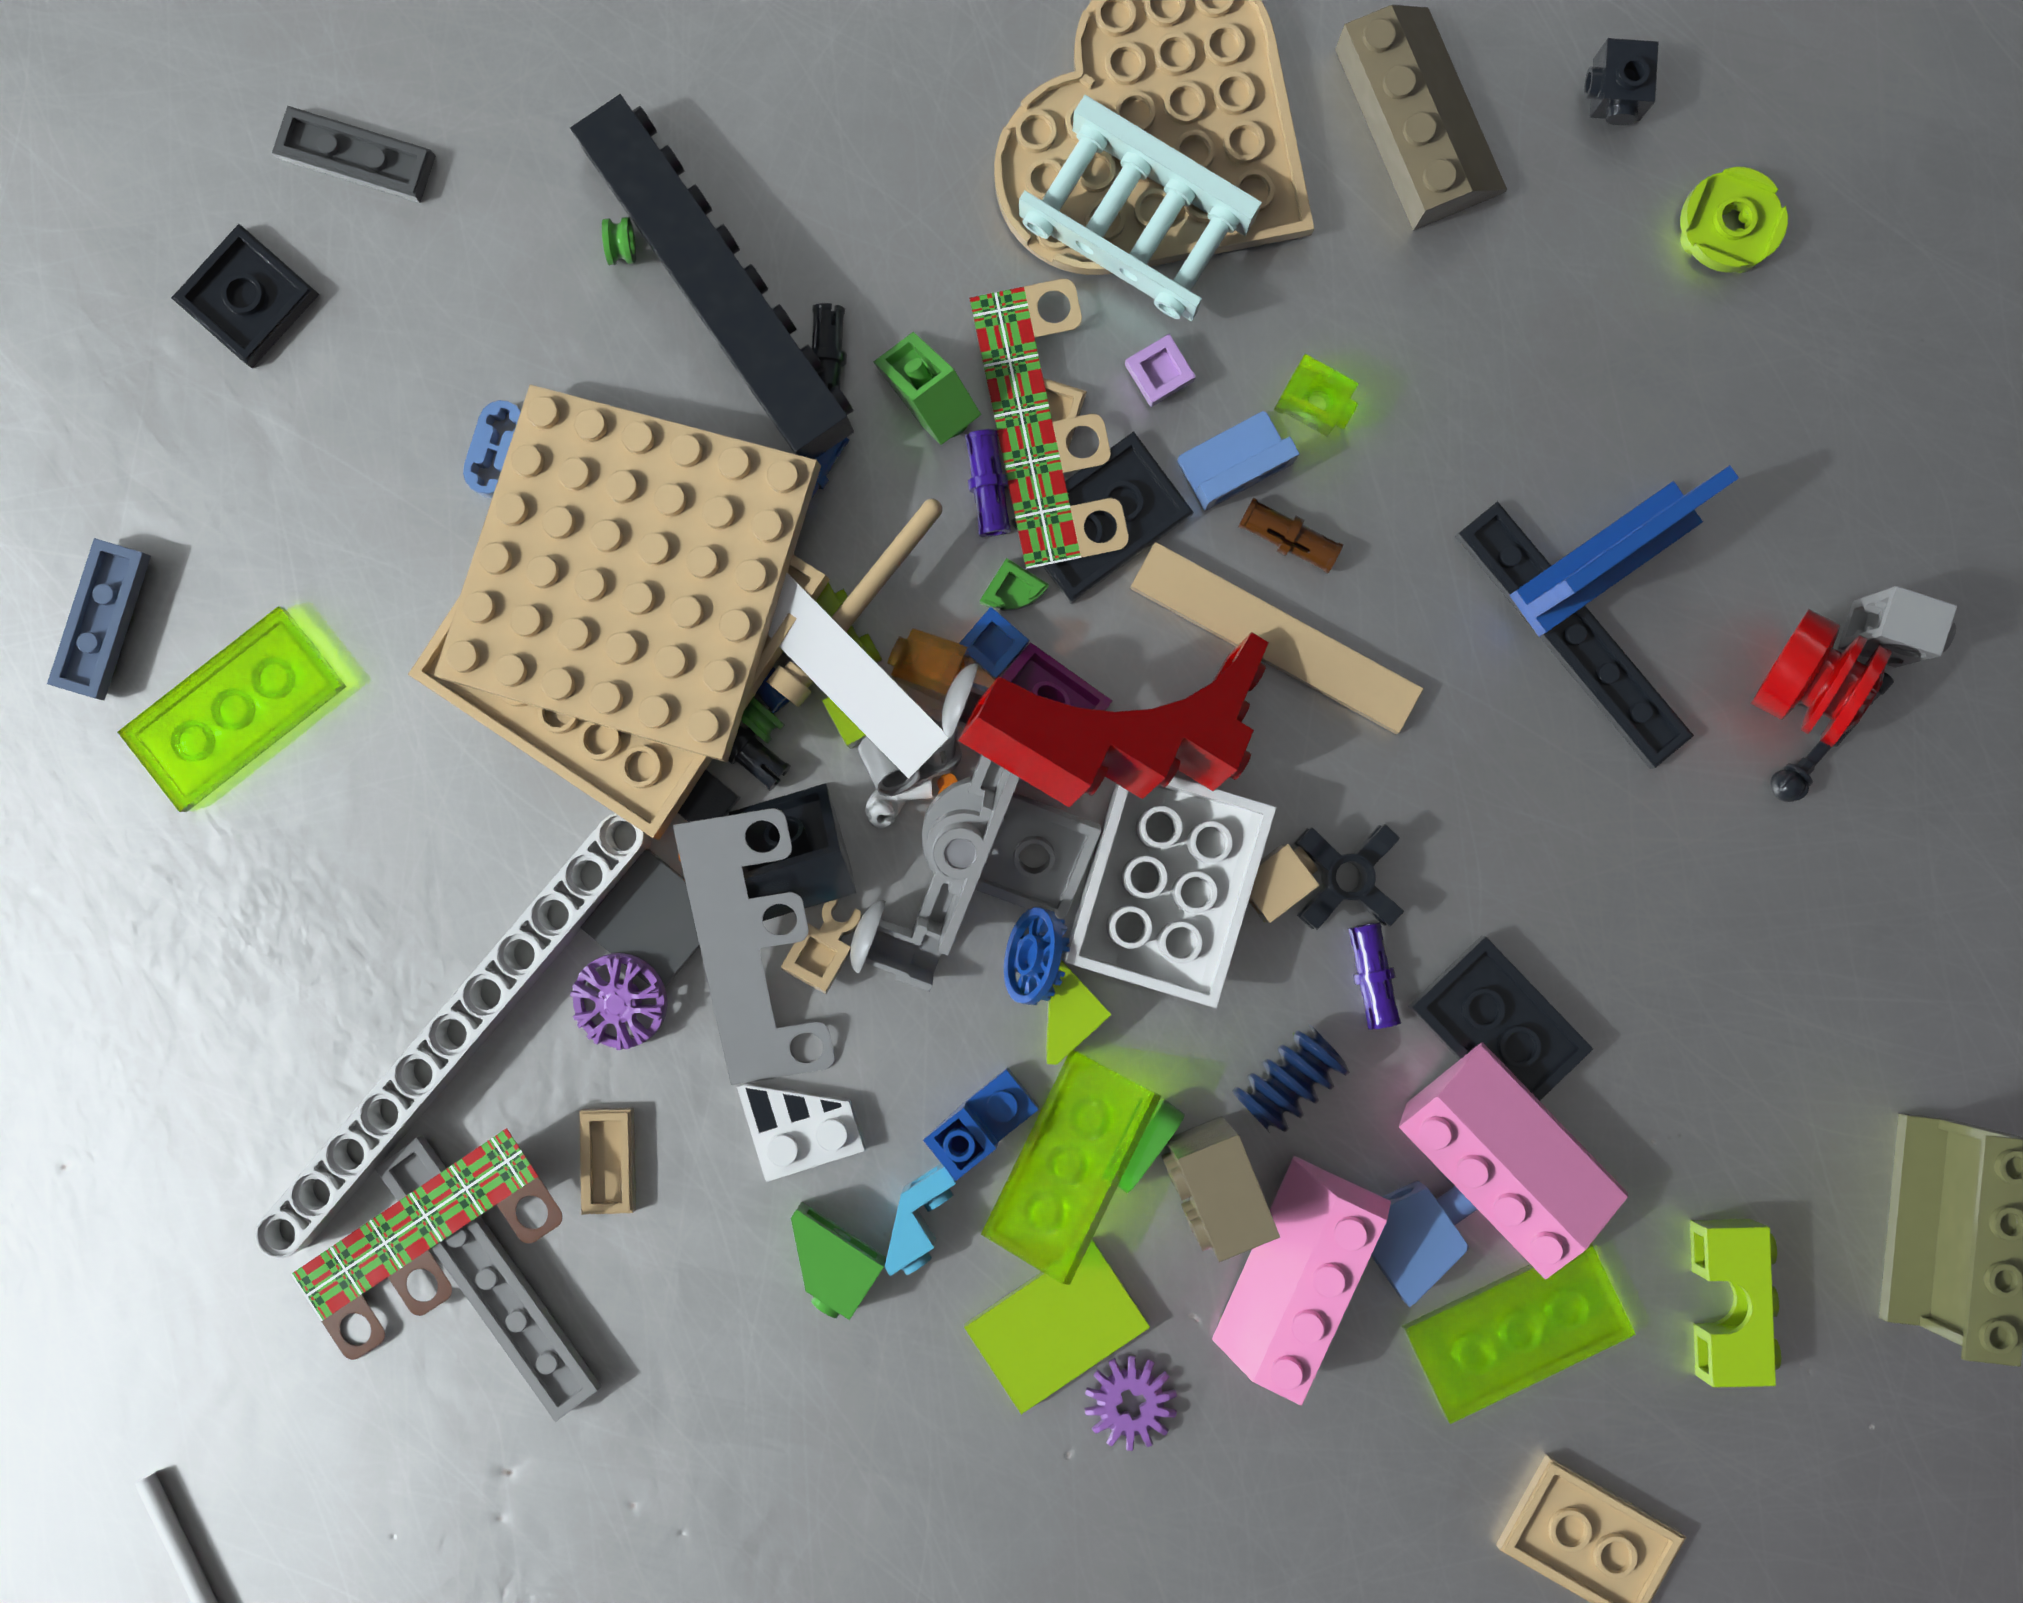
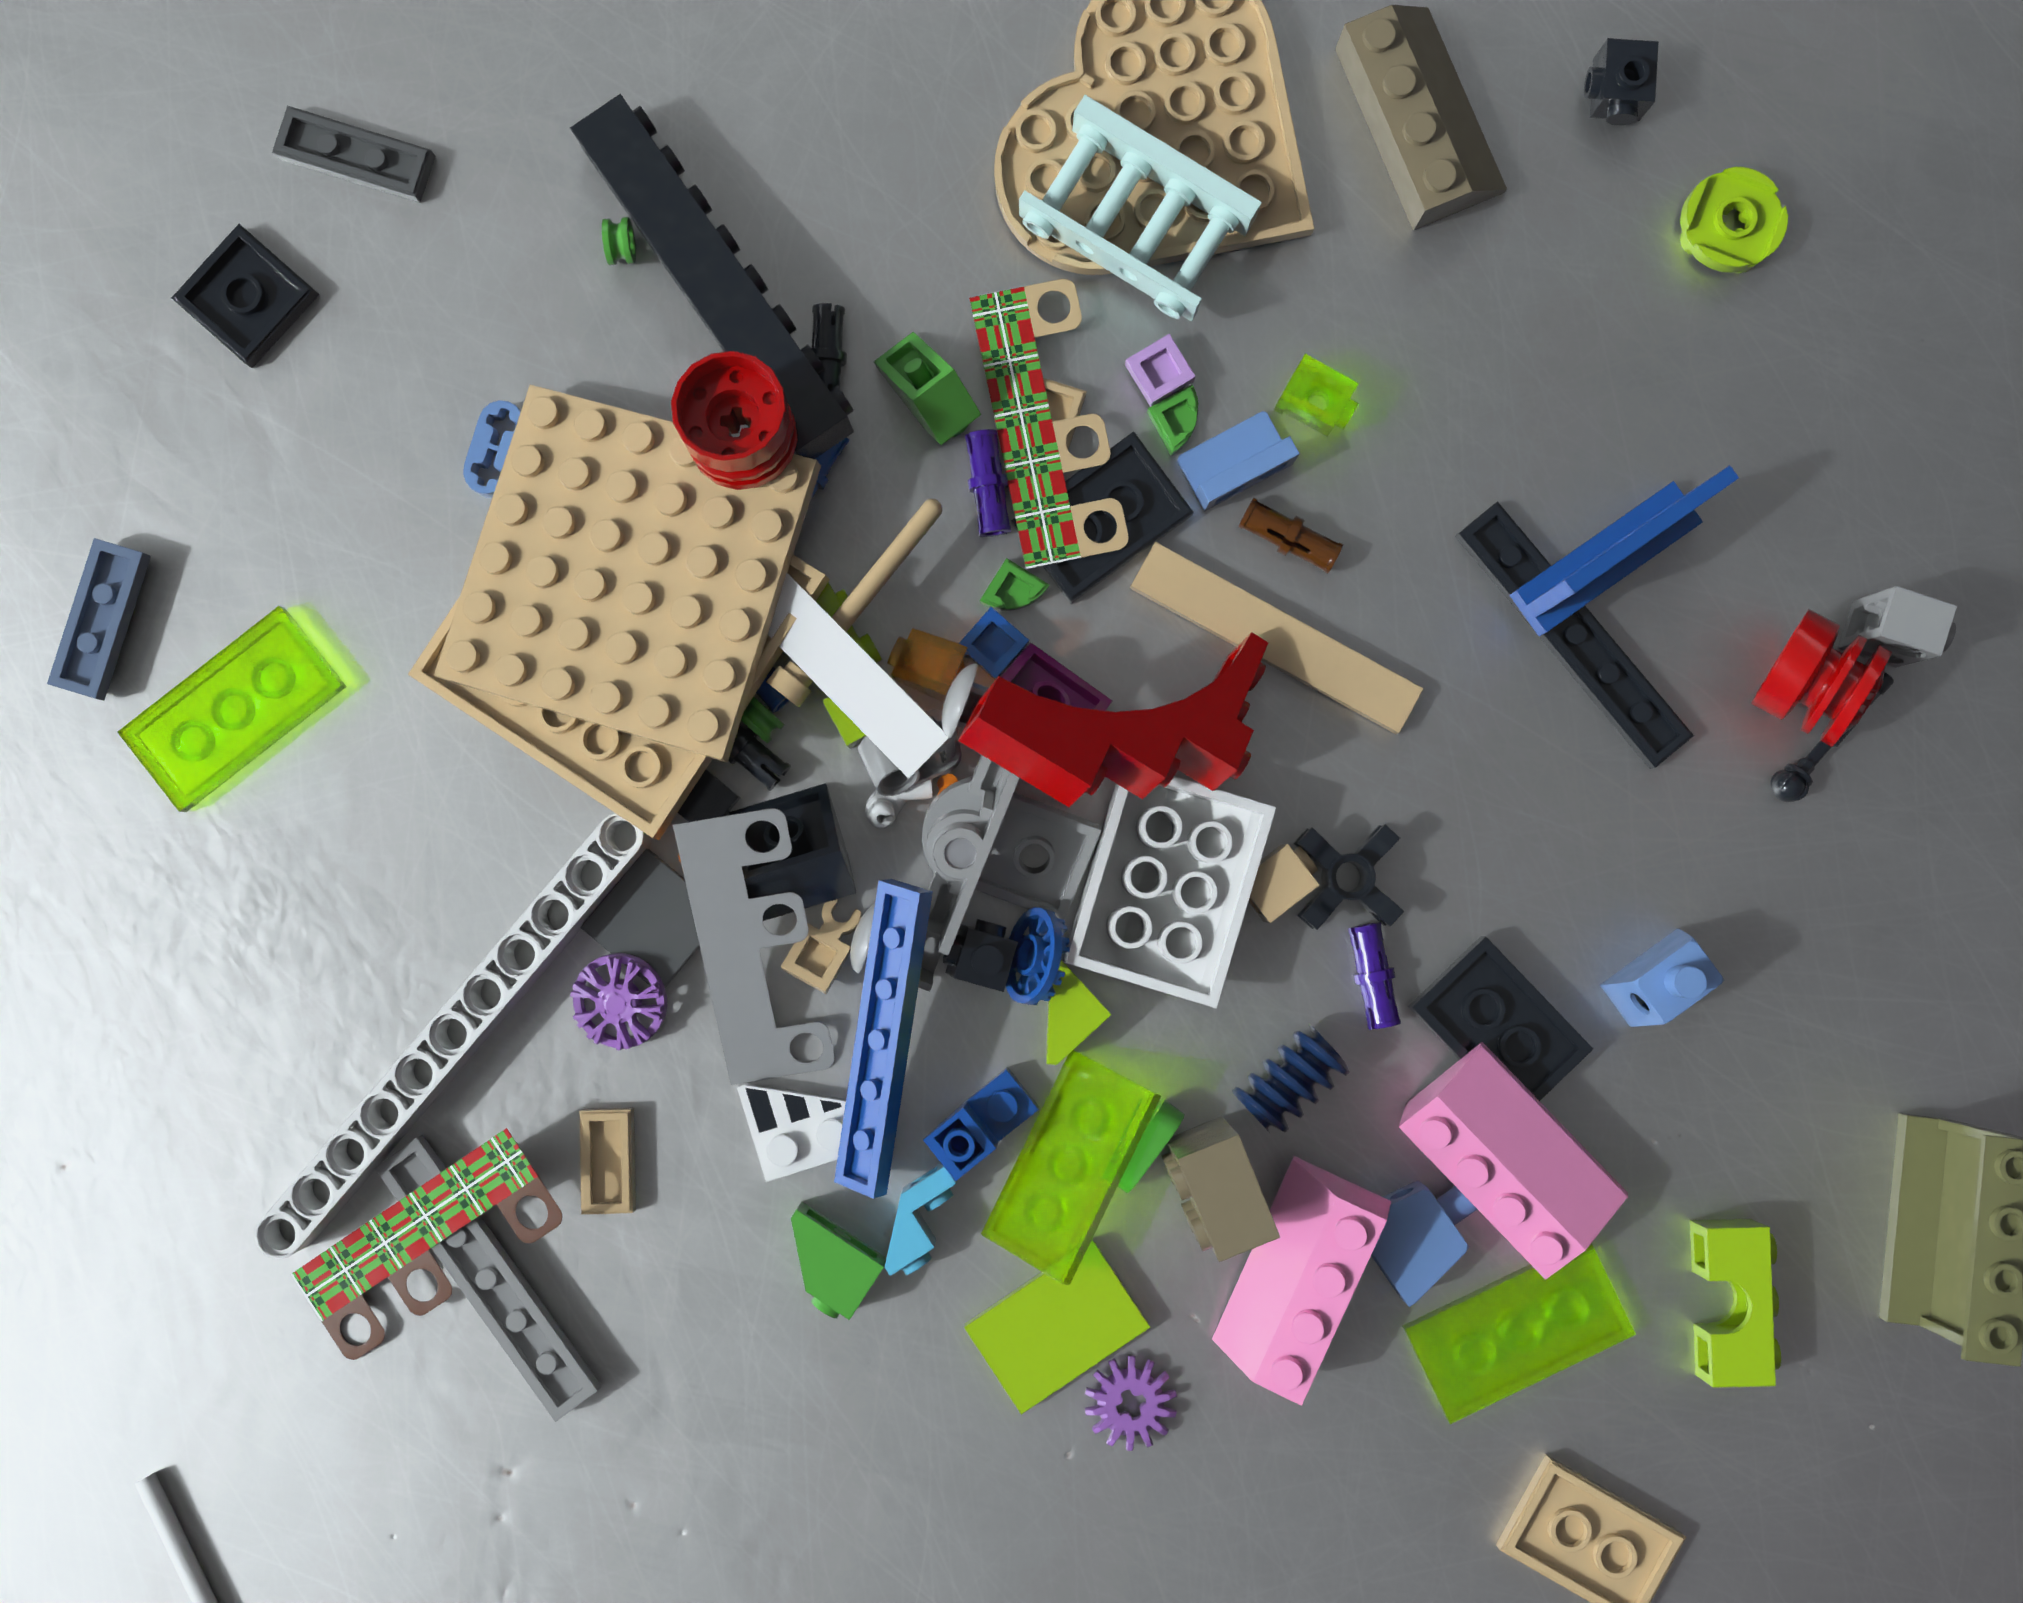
(713, 403): none -> red wheel
(883, 1037): none -> plate
(981, 955): none -> black brick
(1175, 418): none -> bright green tile
(1666, 978): none -> medium blue torso

